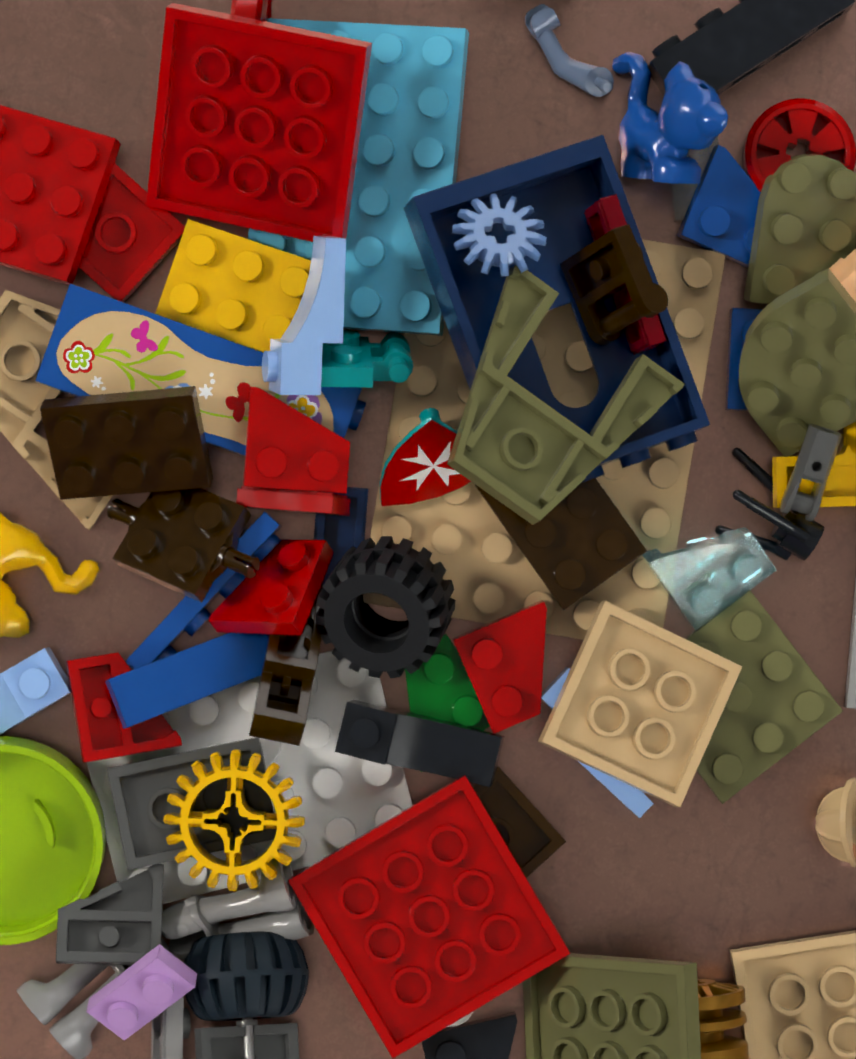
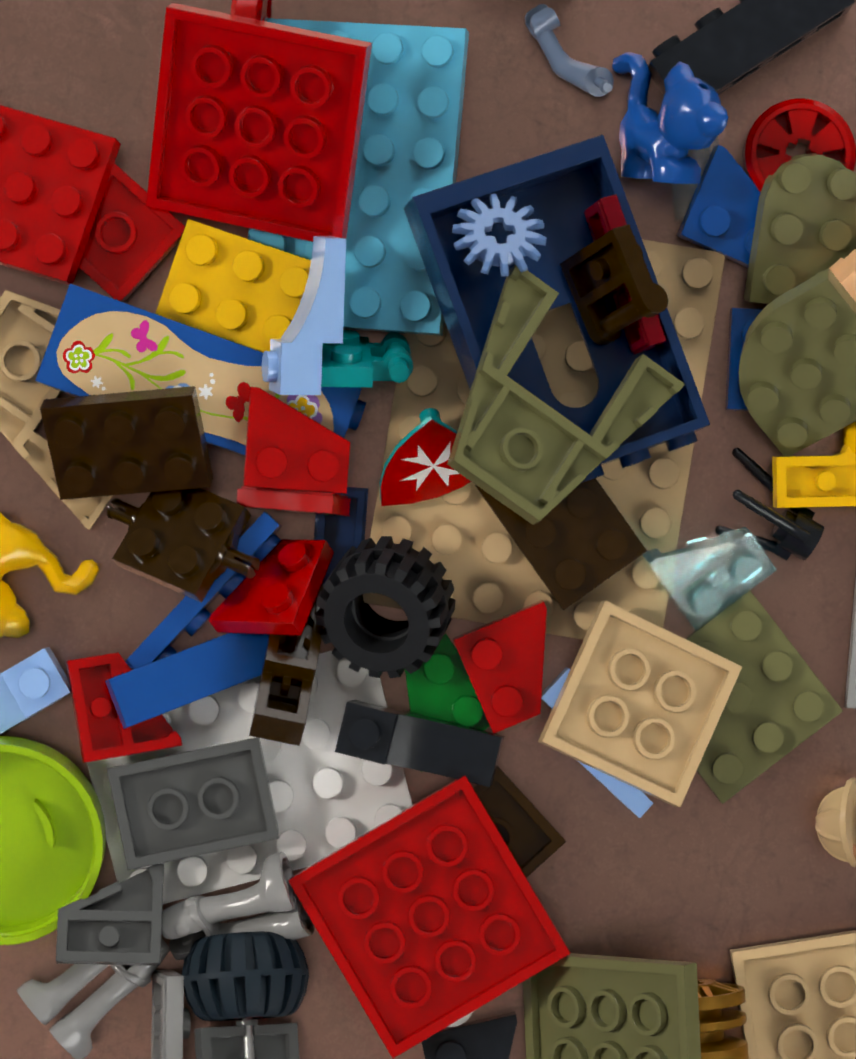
(142, 992): lavender plate -> none
(233, 865): yellow gear -> none
(814, 465): dark grey bar -> none

